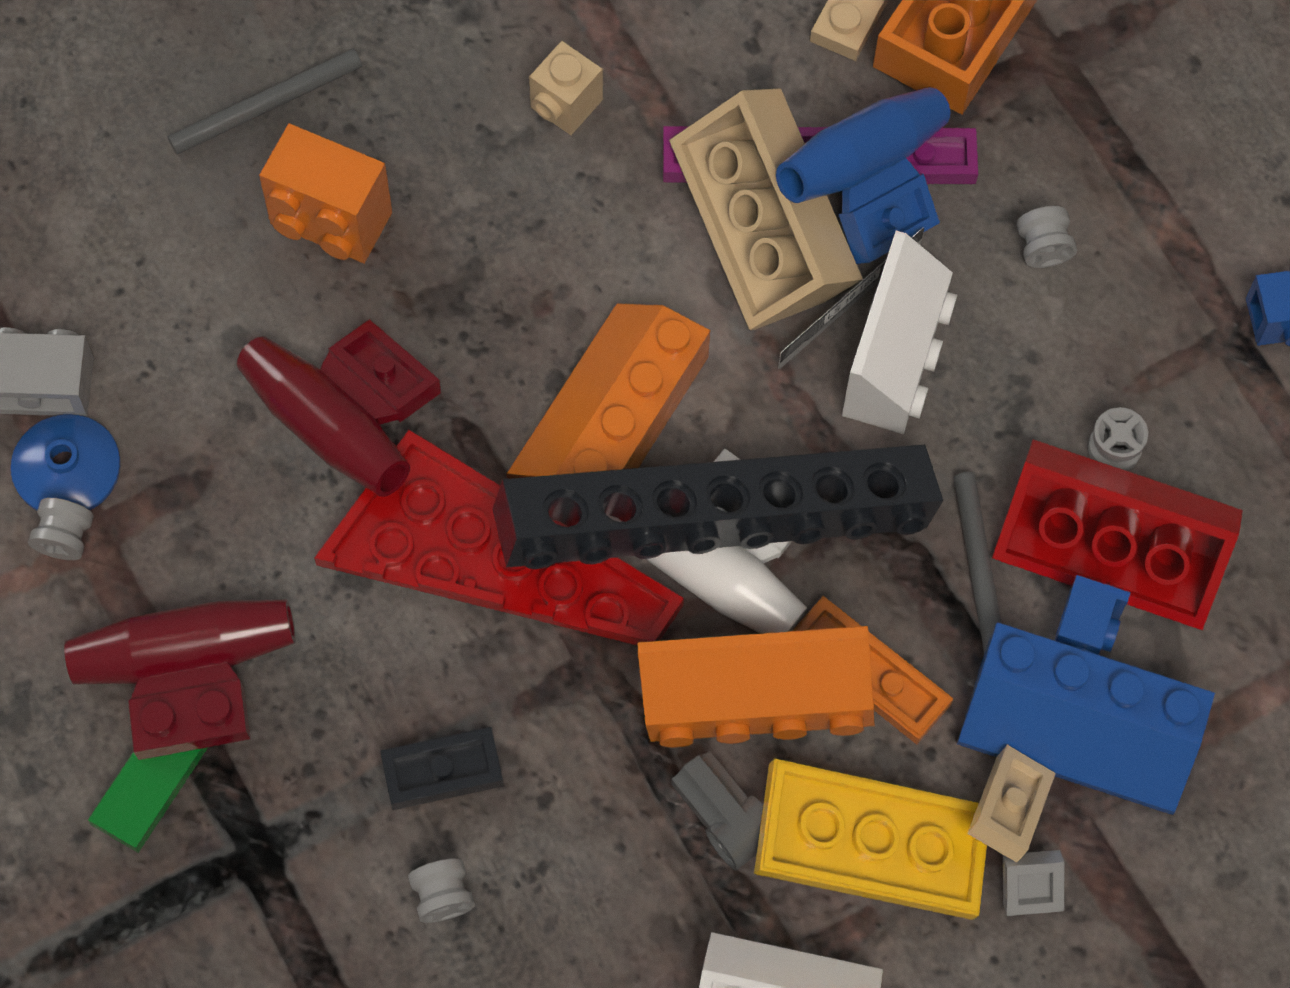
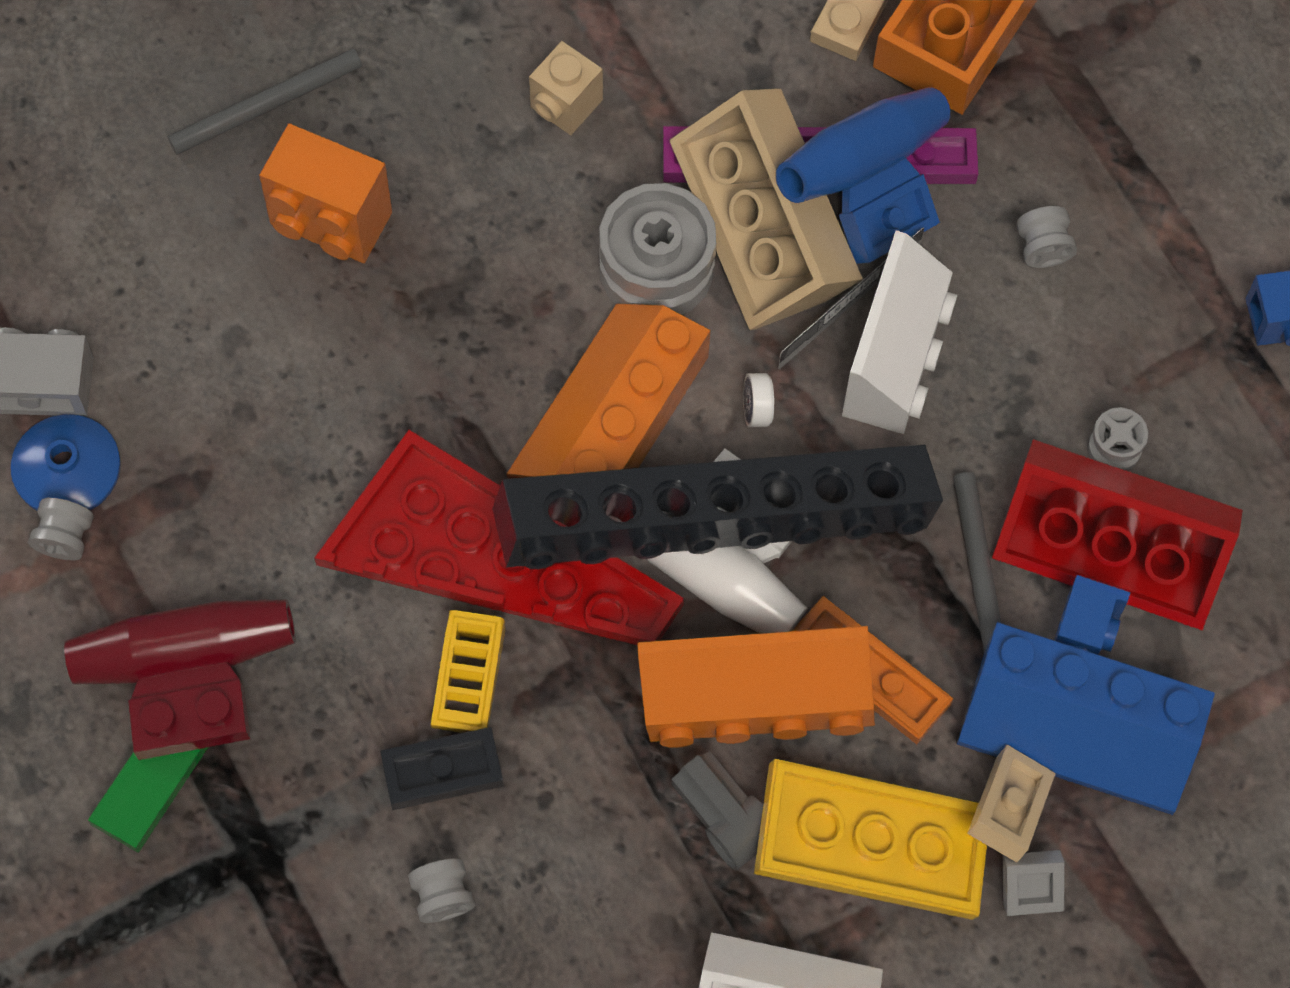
(343, 403): dark red plate -> none
(472, 626): none -> yellow slope
(657, 248): none -> light grey wheel
(758, 399): none -> white tile

